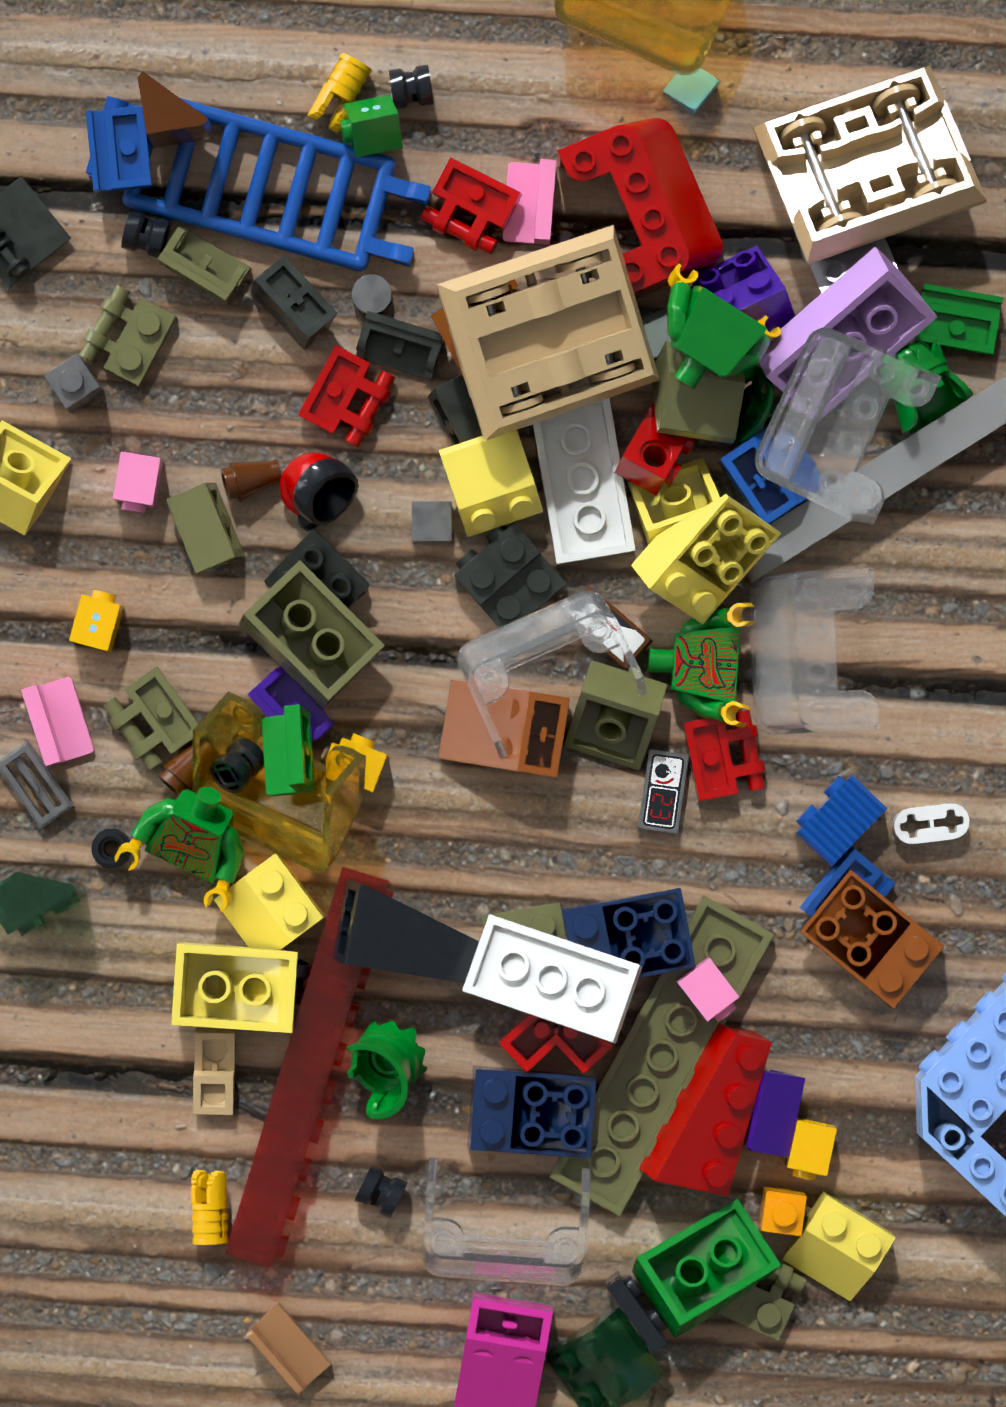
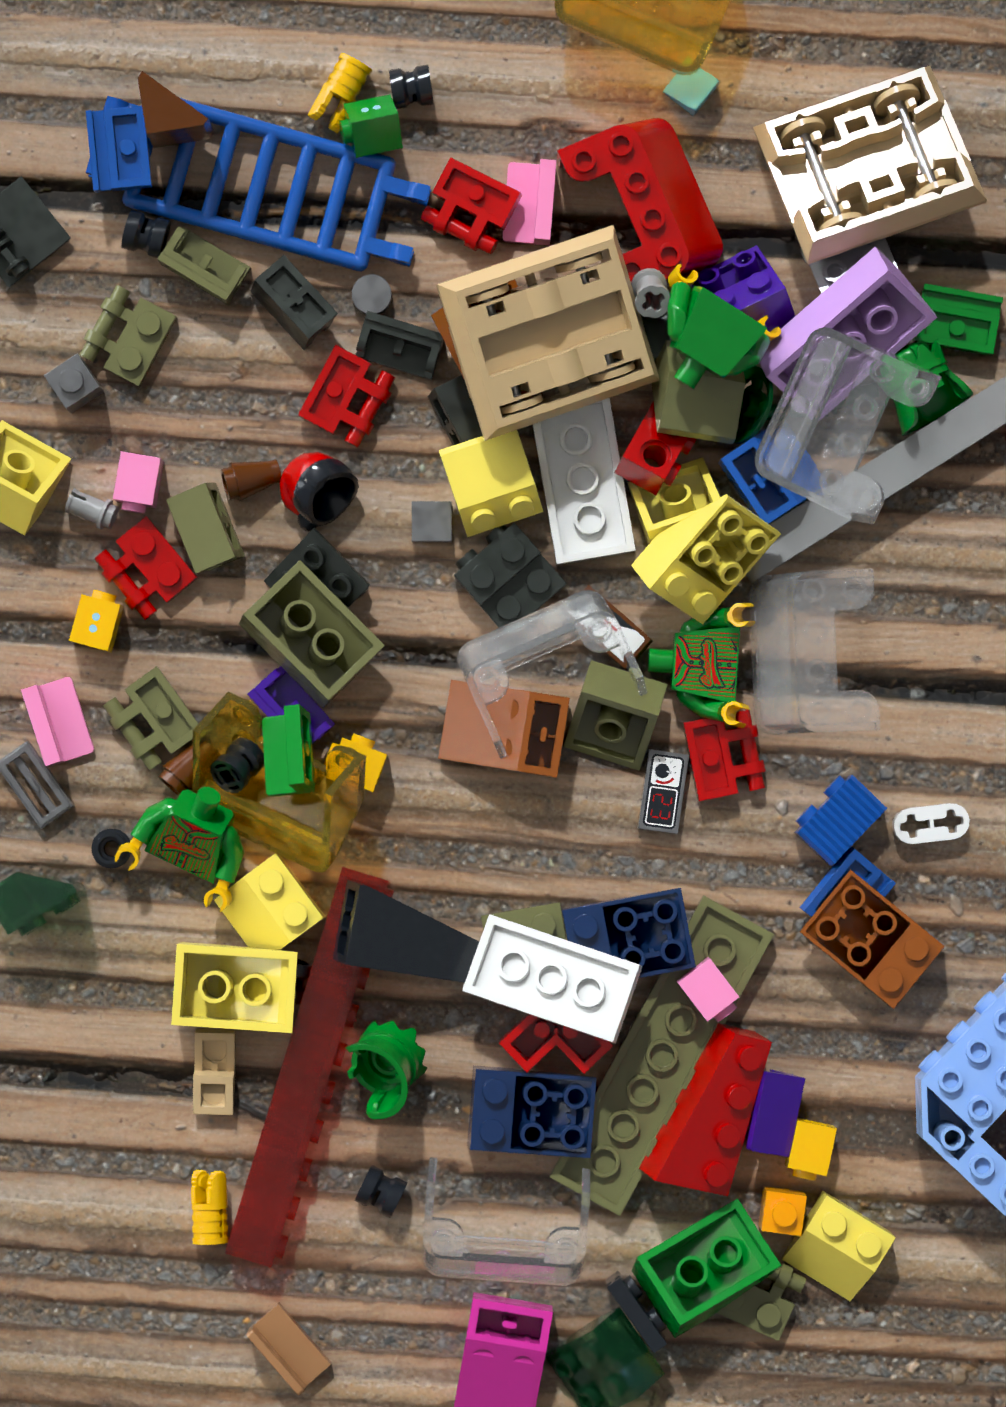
(92, 509): none -> light grey pin
(156, 561): none -> red plate
(647, 304): none -> light grey bush

